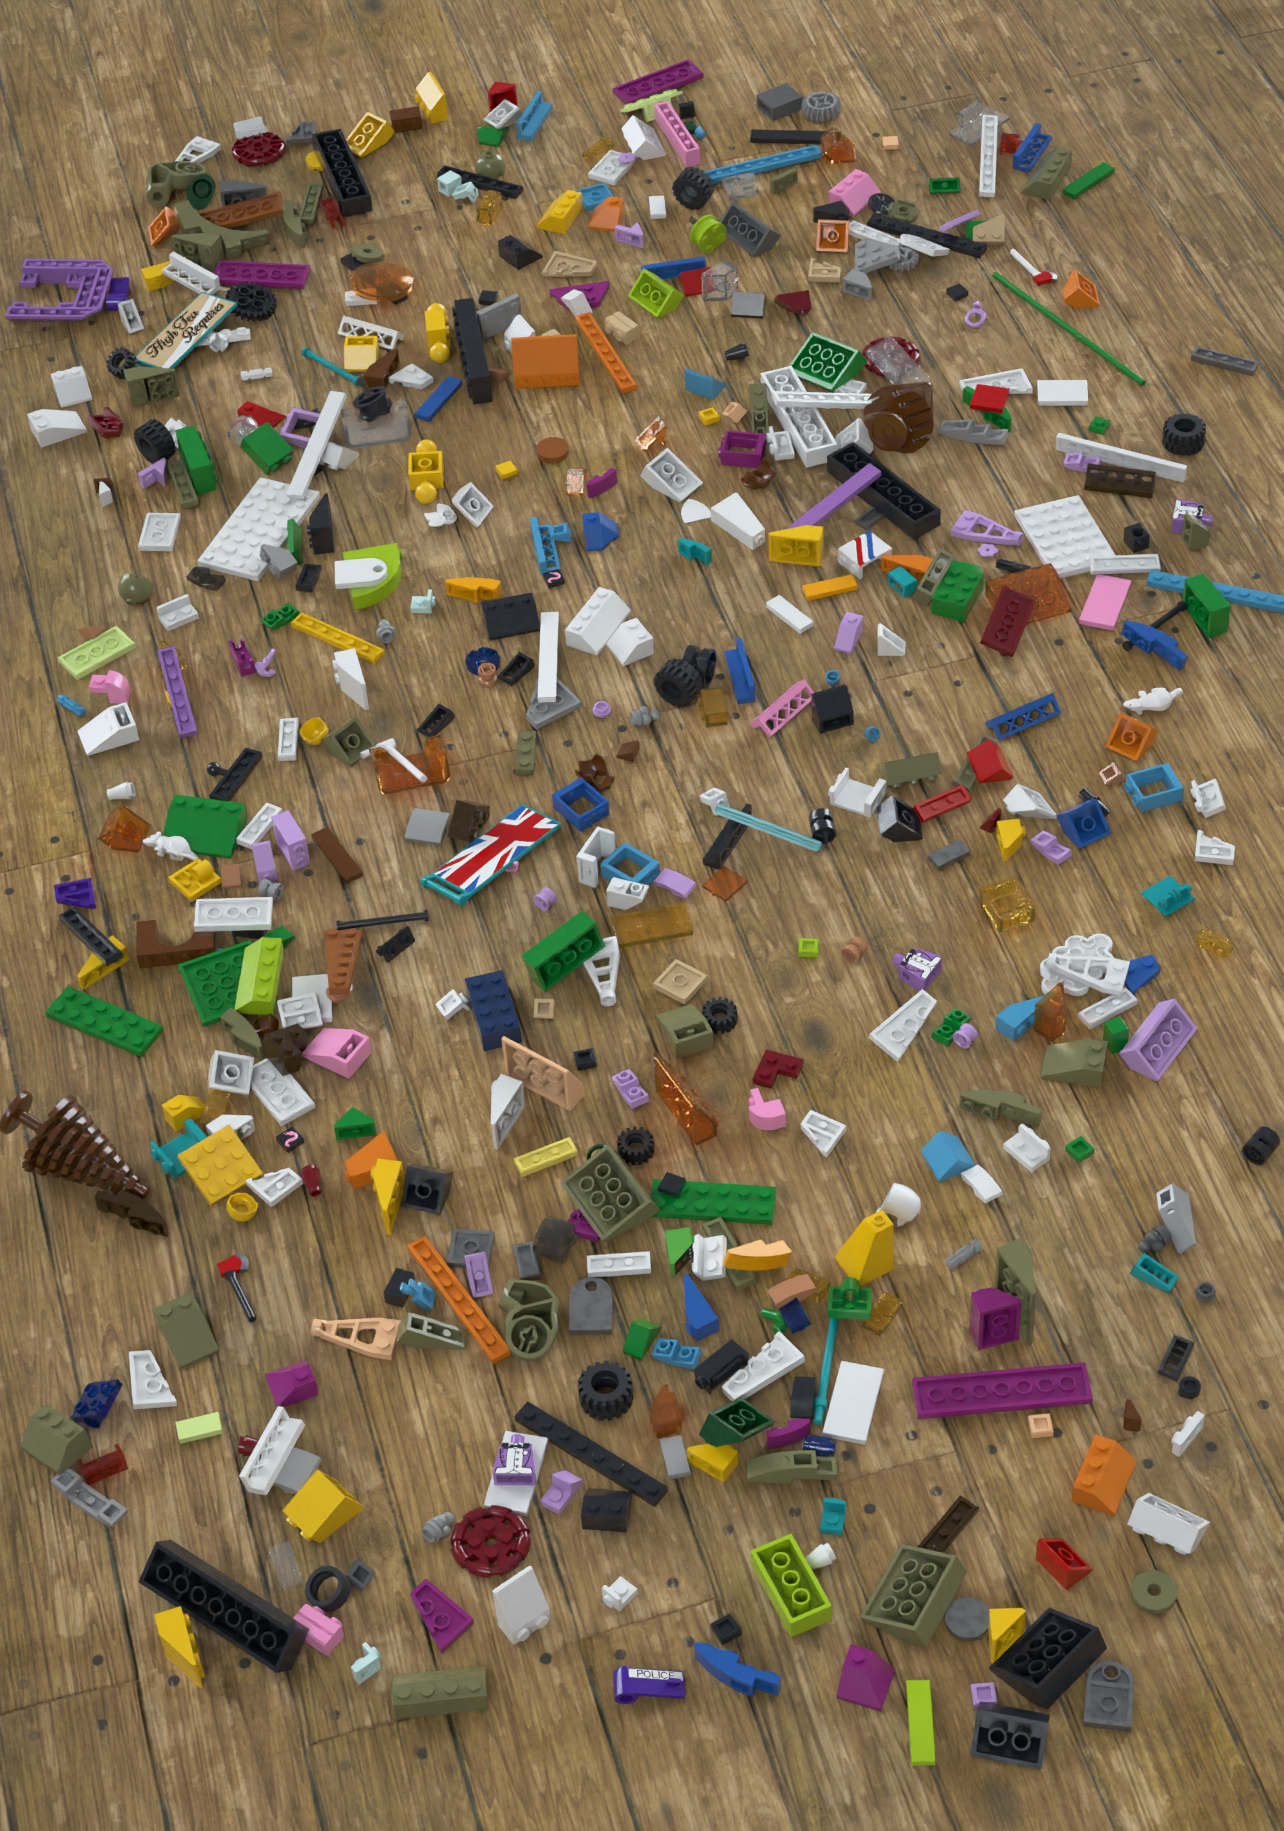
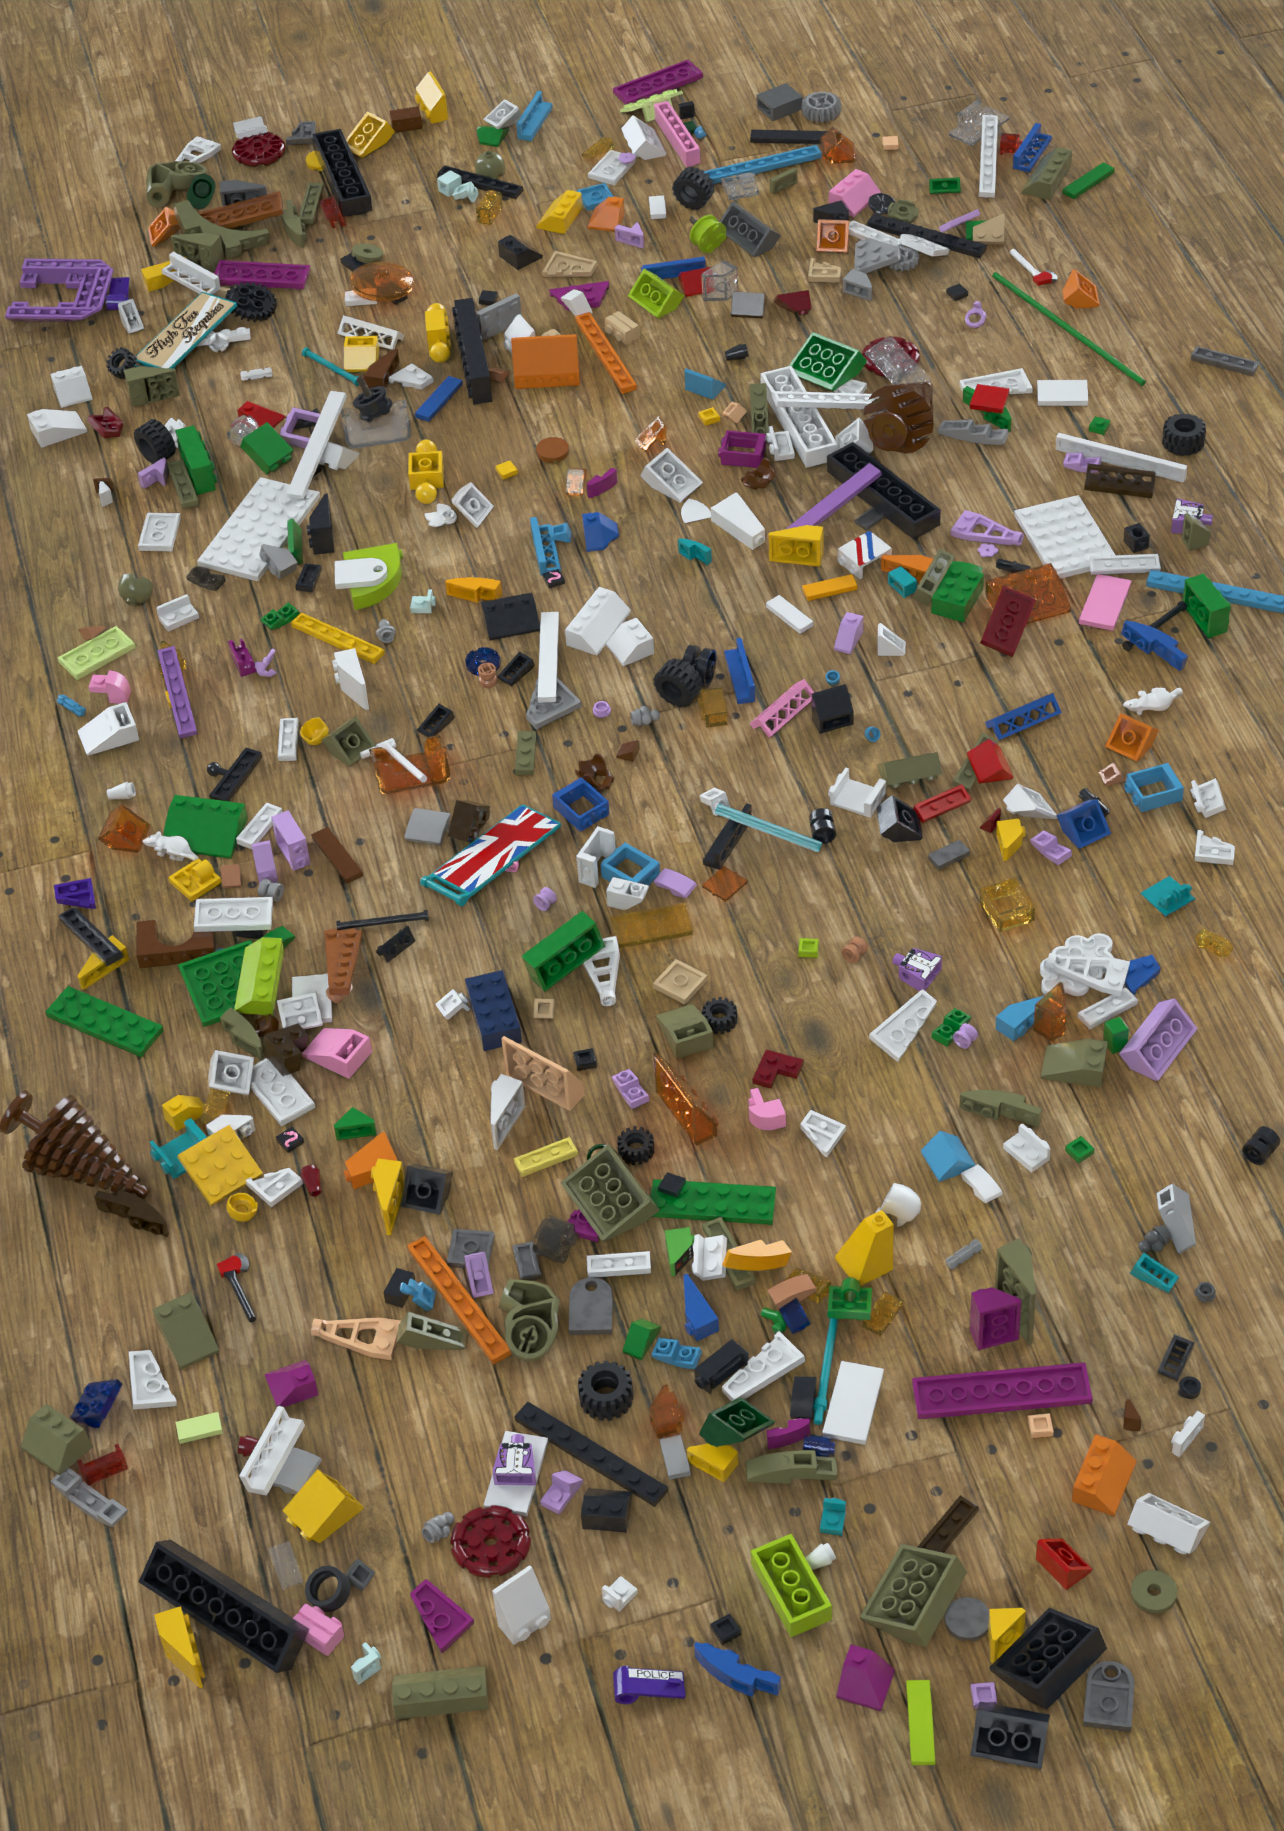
(499, 92): red slope -> none

